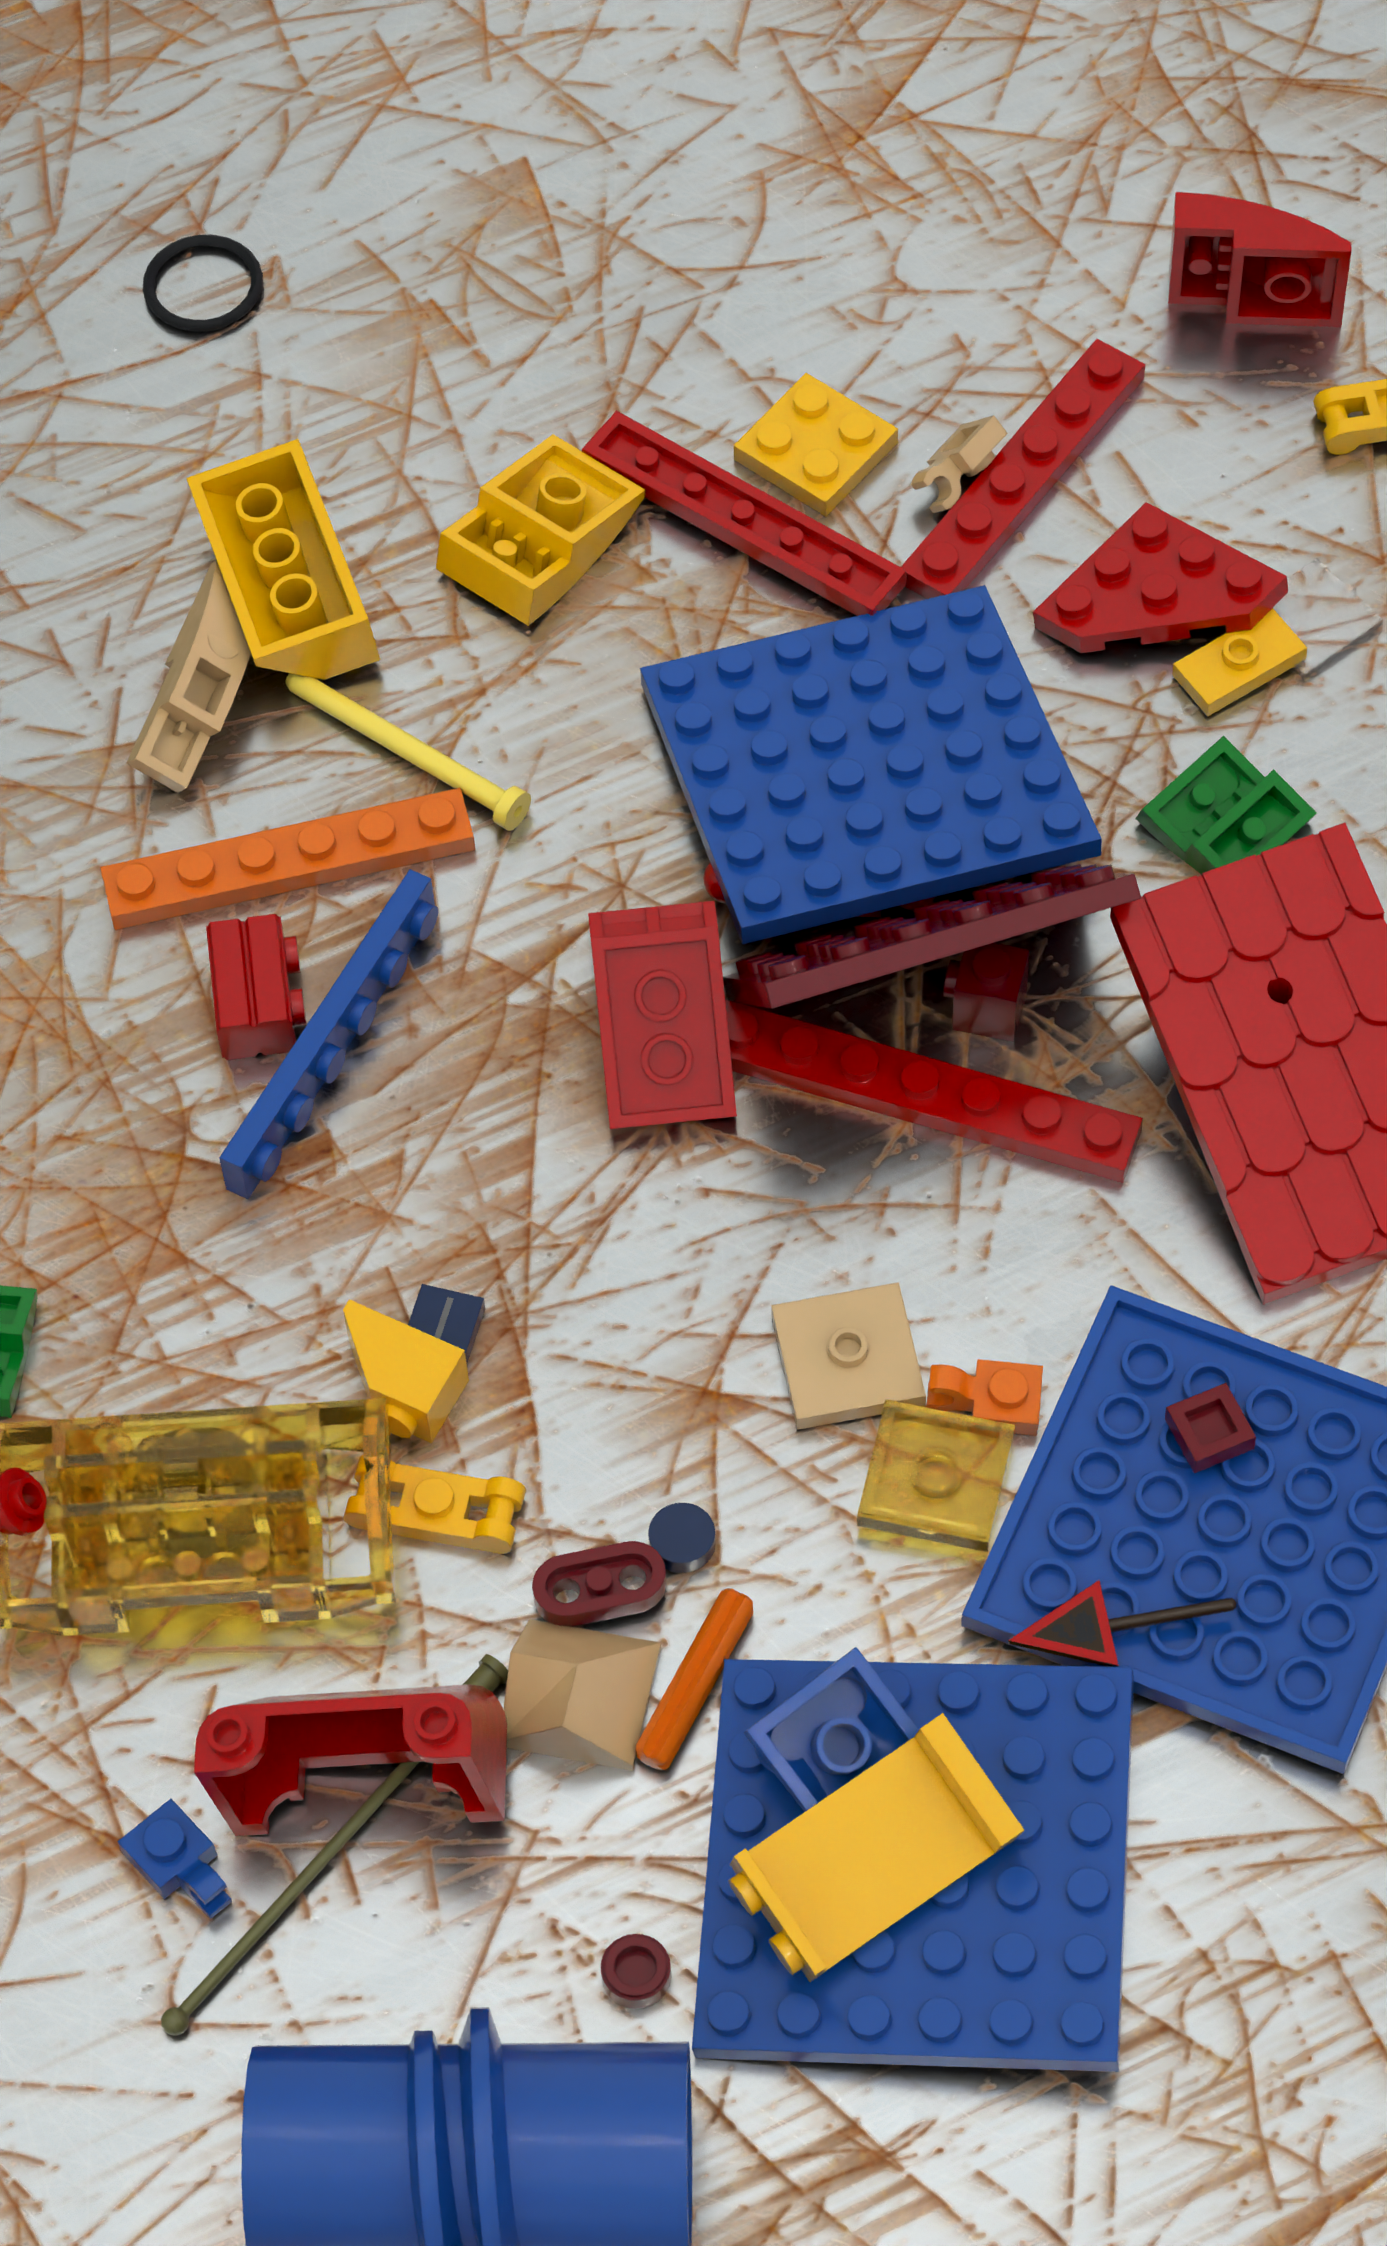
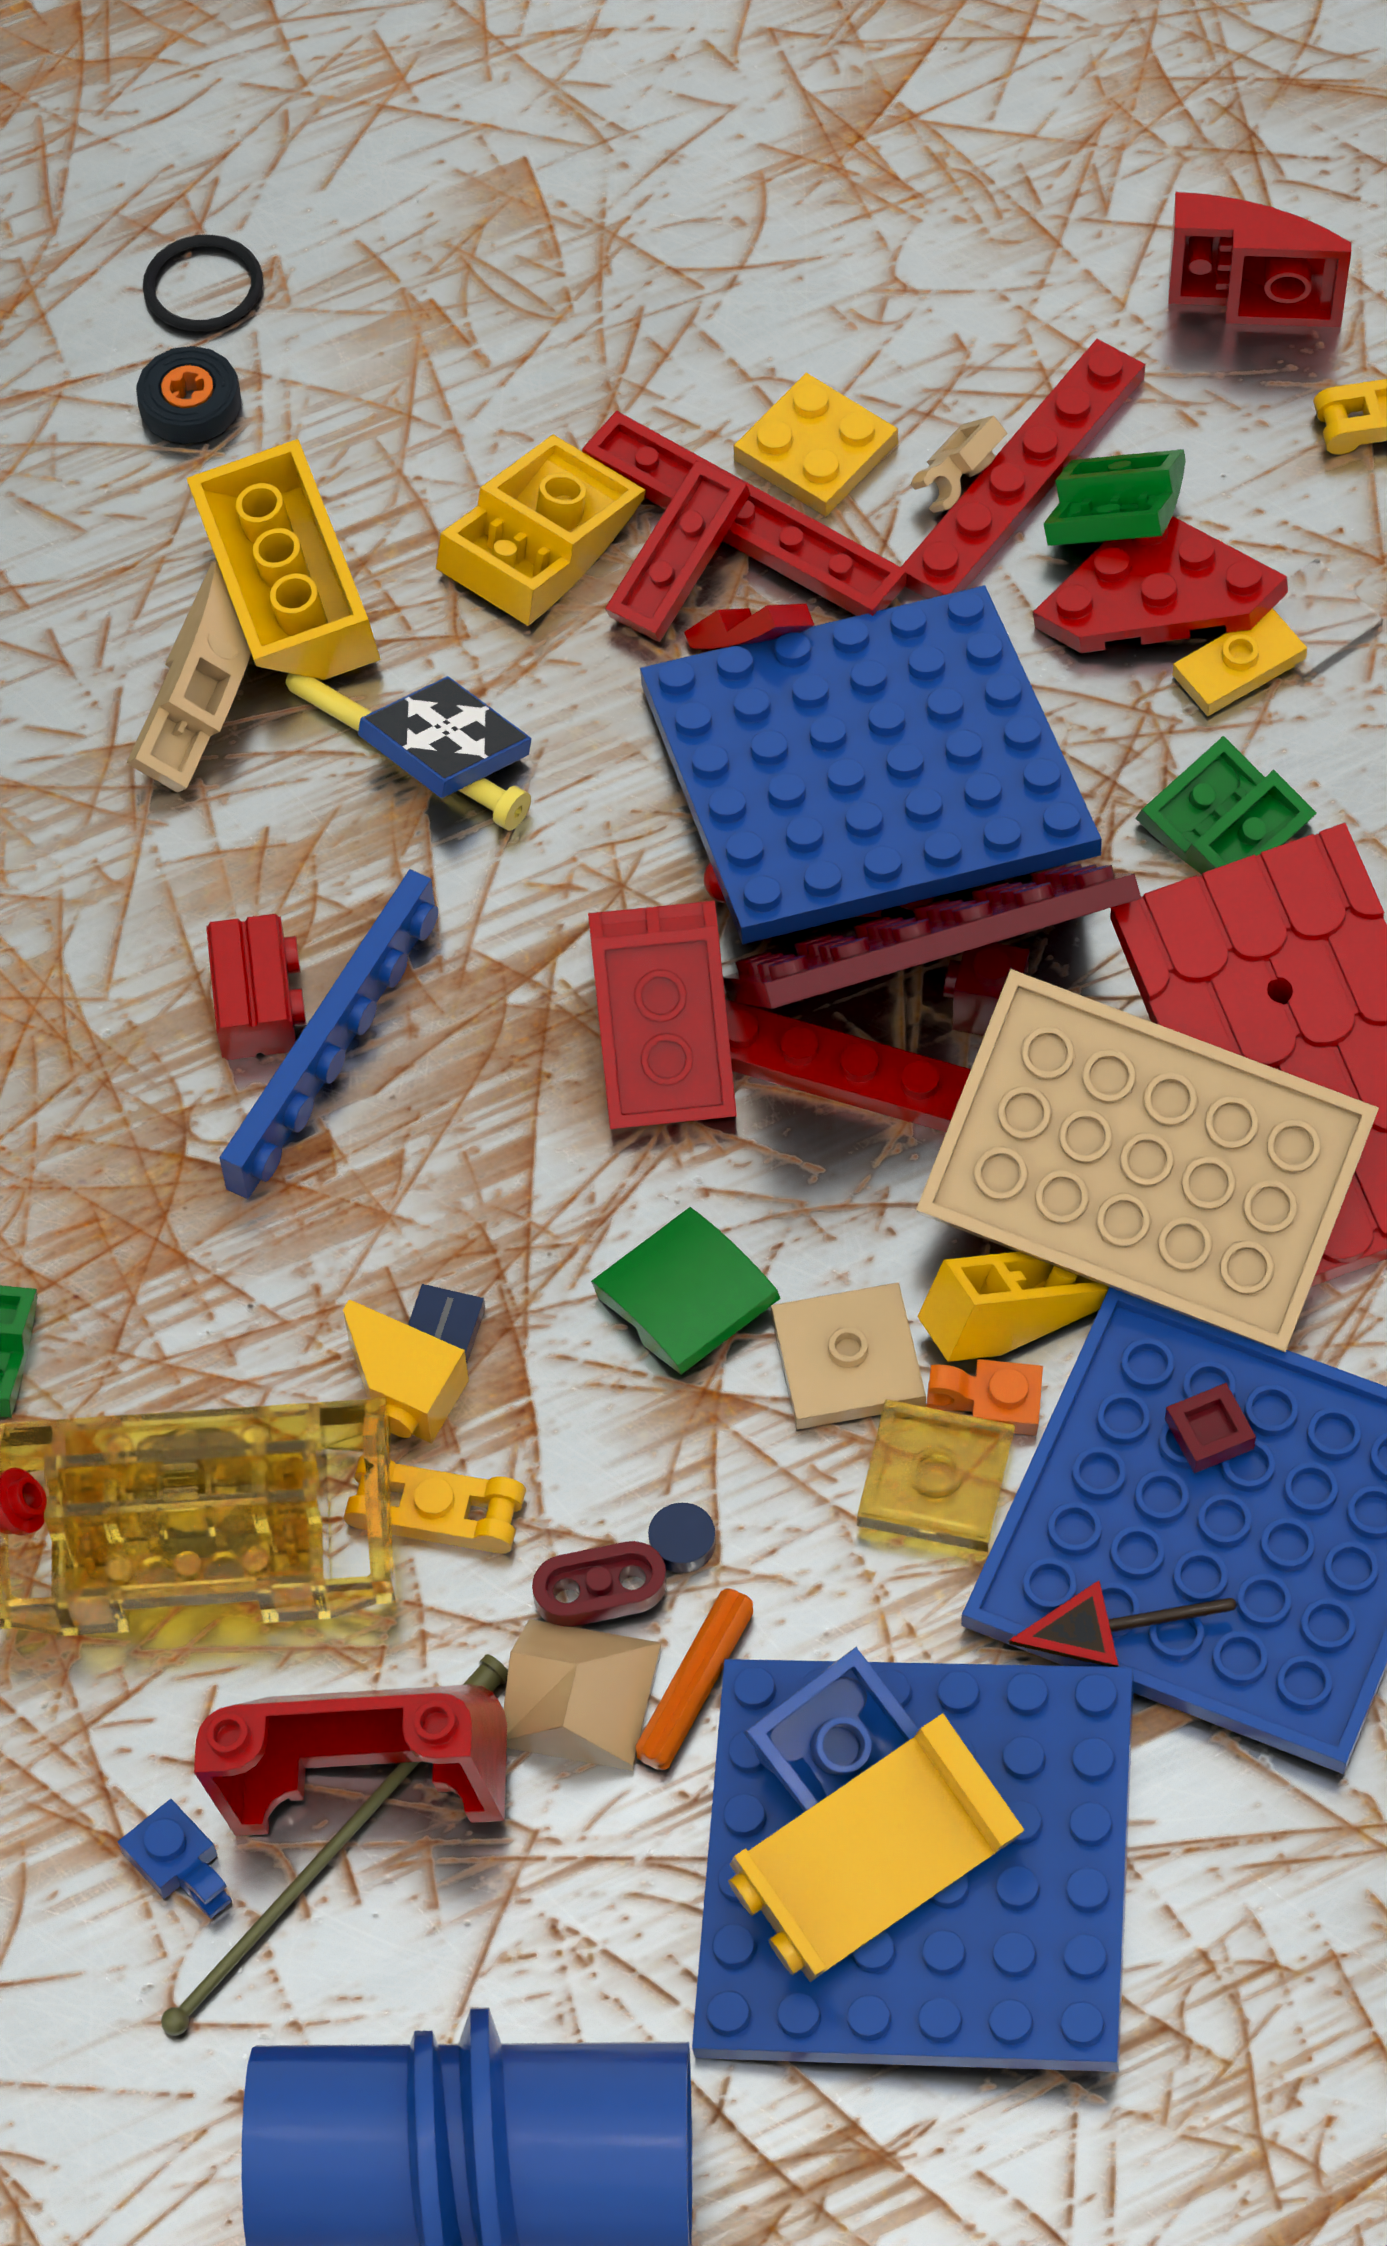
(212, 403): none -> black bush
(287, 858): orange plate -> none
(444, 736): none -> tile
(636, 1971): dark red tile -> none
(678, 550): none -> red plate
(685, 1290): none -> green slope
(740, 627): none -> red slope
(1001, 1303): none -> yellow slope
(1116, 497): none -> green slope
(1147, 1160): none -> tan plate

